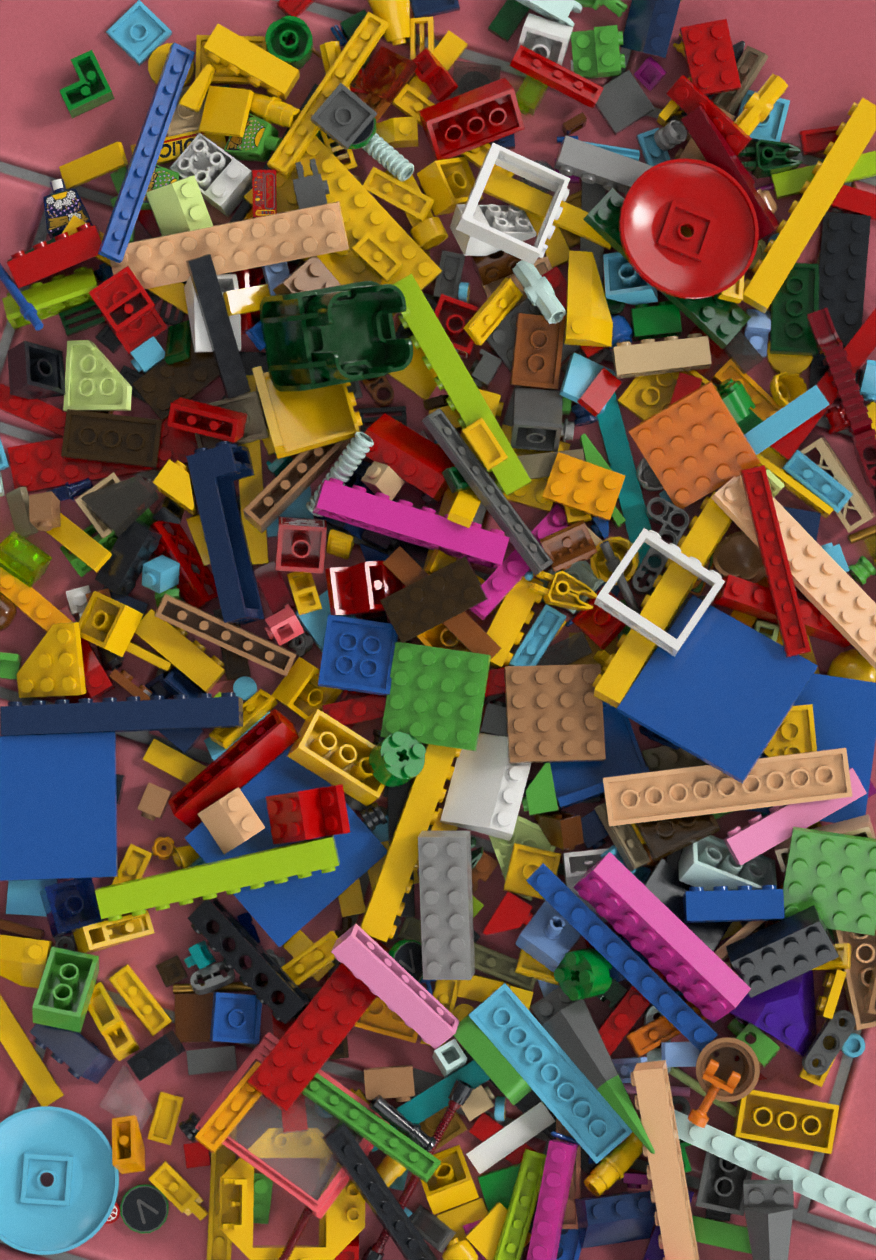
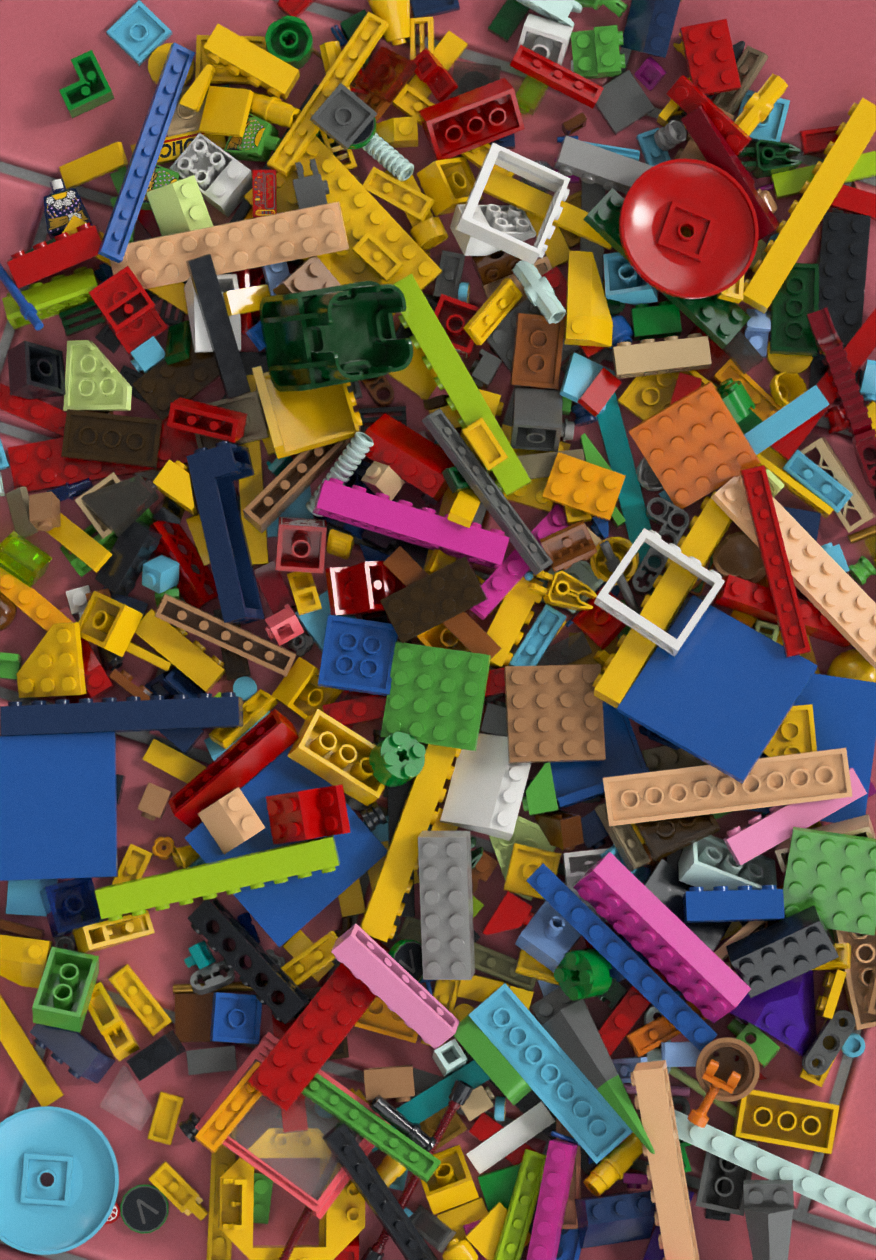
(127, 1145): light orange slope -> none
(171, 971): dark brown tile -> none
(196, 1155): red tile -> none
(721, 1234): bright green slope -> none

